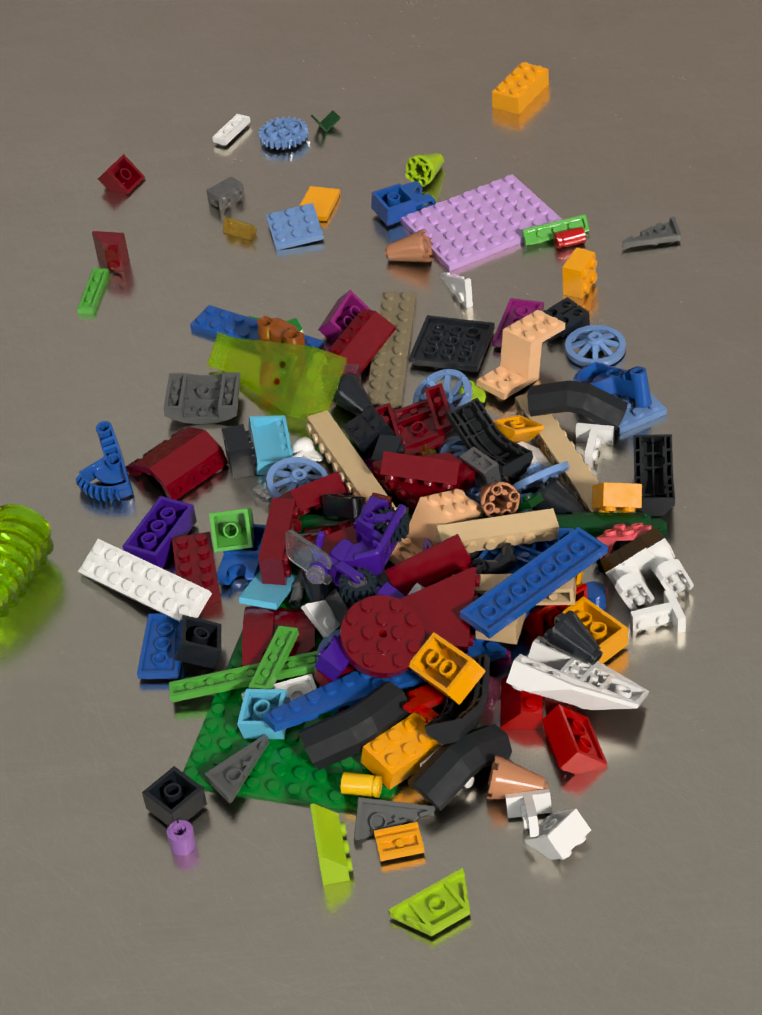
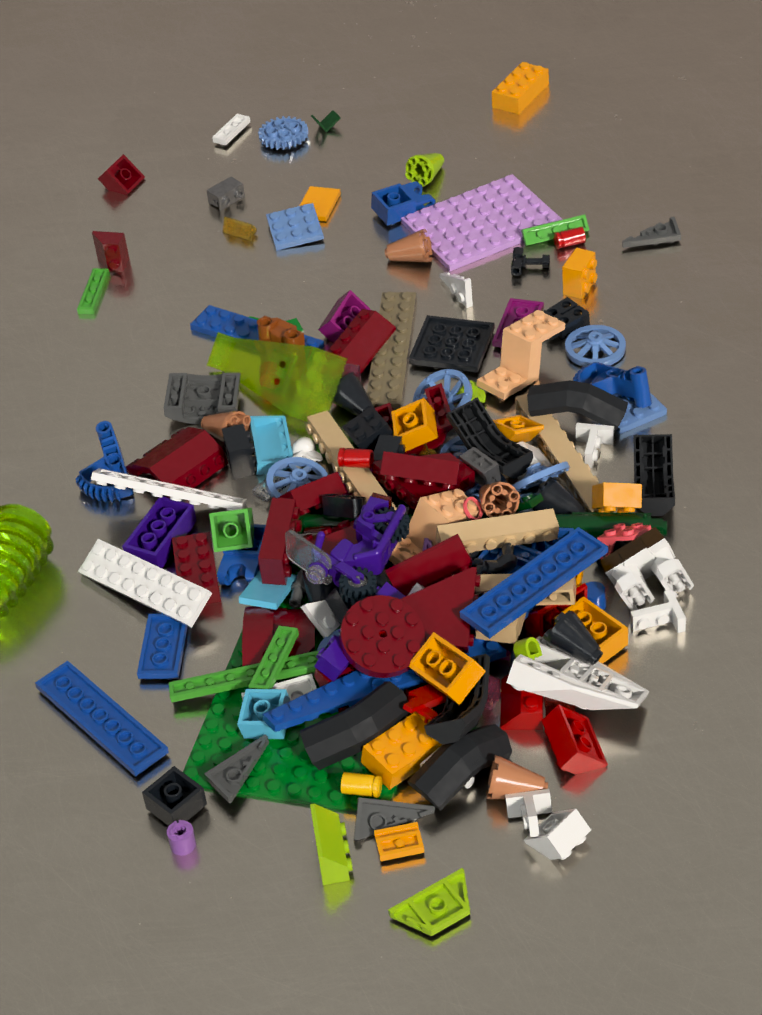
(102, 718): none -> blue plate
(161, 488): none -> white plate
(198, 641): black brick -> none
(215, 422): none -> nougat cone
(355, 458): none -> red piece
(415, 424): none -> light orange brick
(467, 512): none -> coral piece
(520, 260): none -> black bar
(528, 647): none -> lime plate

